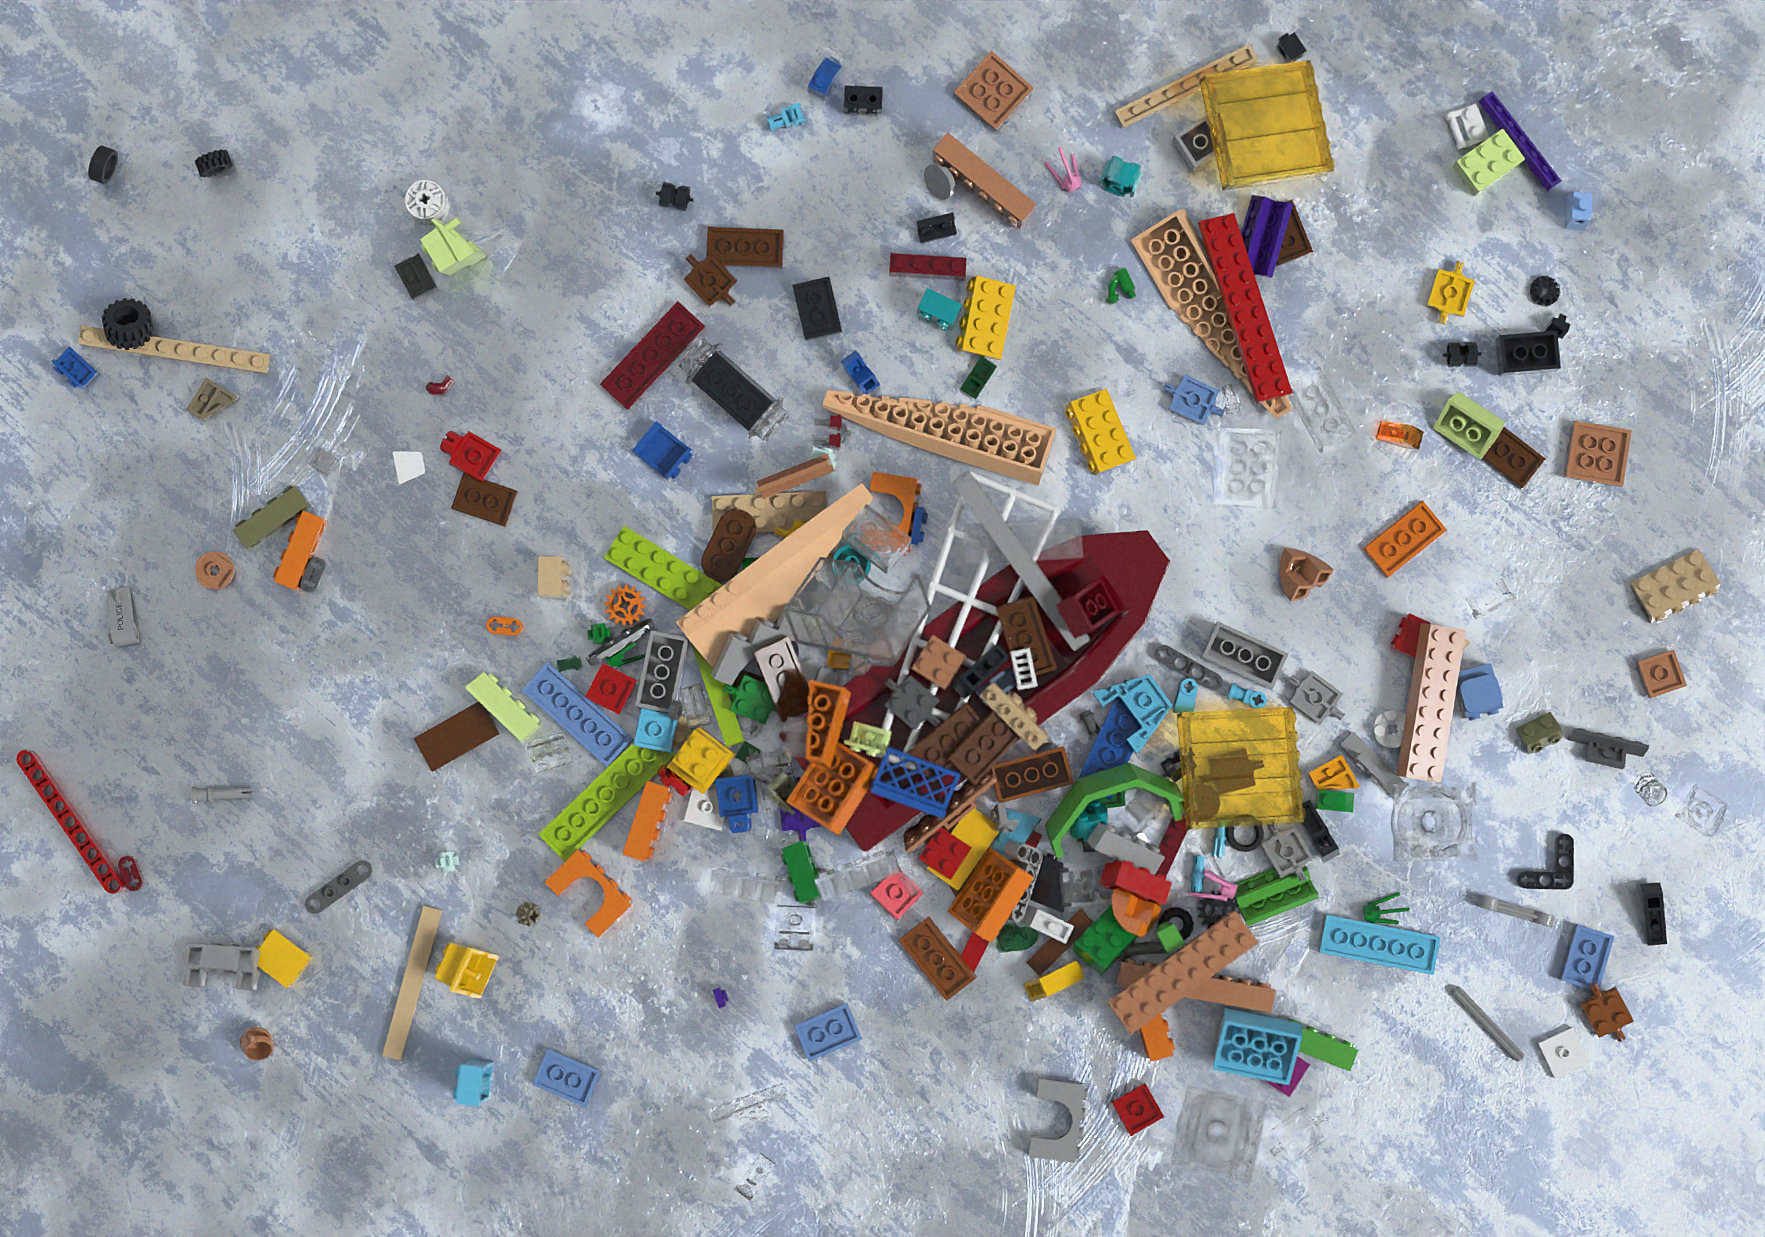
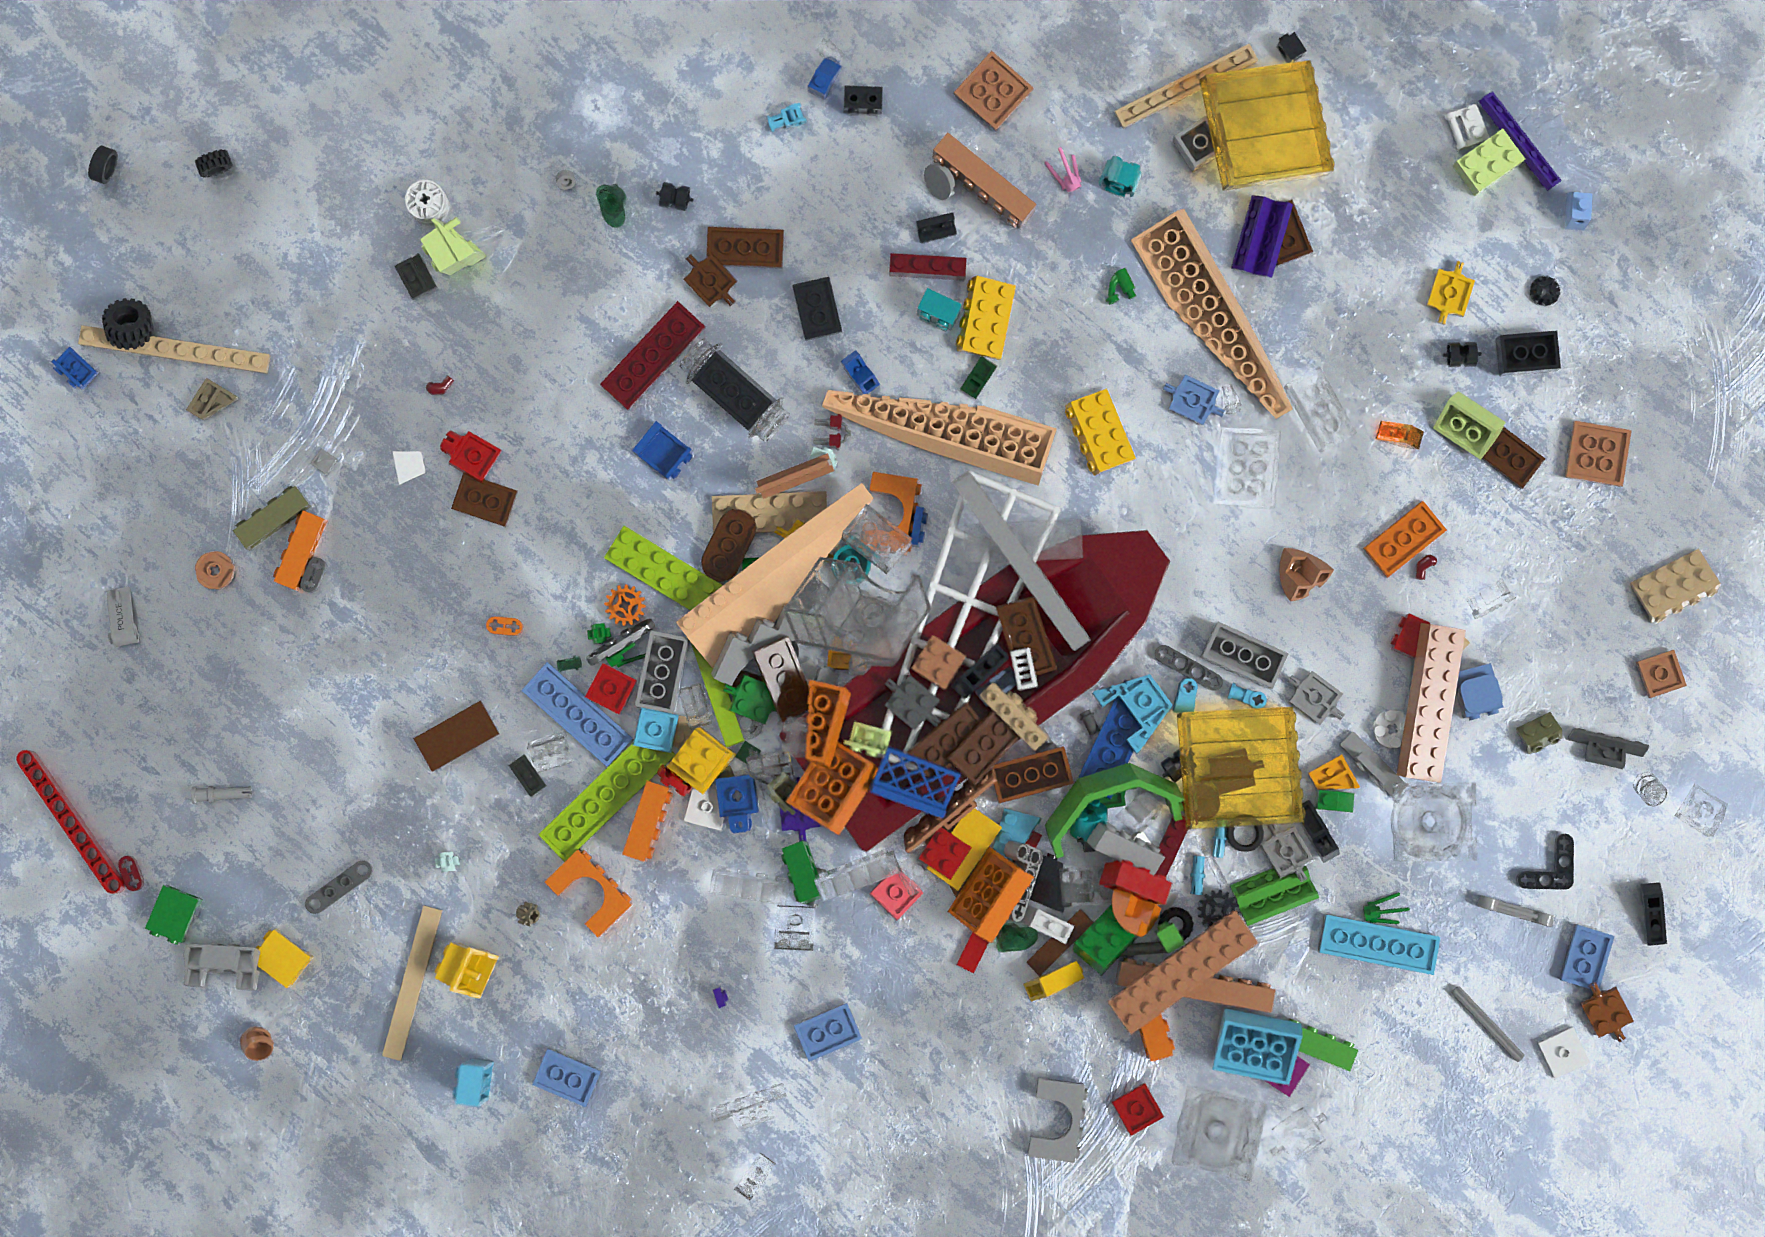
(172, 914): none -> green panel
(503, 707): yellowish green slope -> none
(527, 775): none -> pearl dark grey plate
(553, 577): tan brick -> none
(565, 180): none -> light grey tile
(612, 203): none -> clear green piece
(675, 710): dark grey tile -> none
(937, 958): dark orange plate -> none
(999, 817): light grey bracket -> none
(1087, 608): dark red brick -> none
(1227, 888): bright pink plant -> none
(1245, 308): red plate -> none
(1423, 564): none -> dark red arm
(1559, 325): black tile -> none

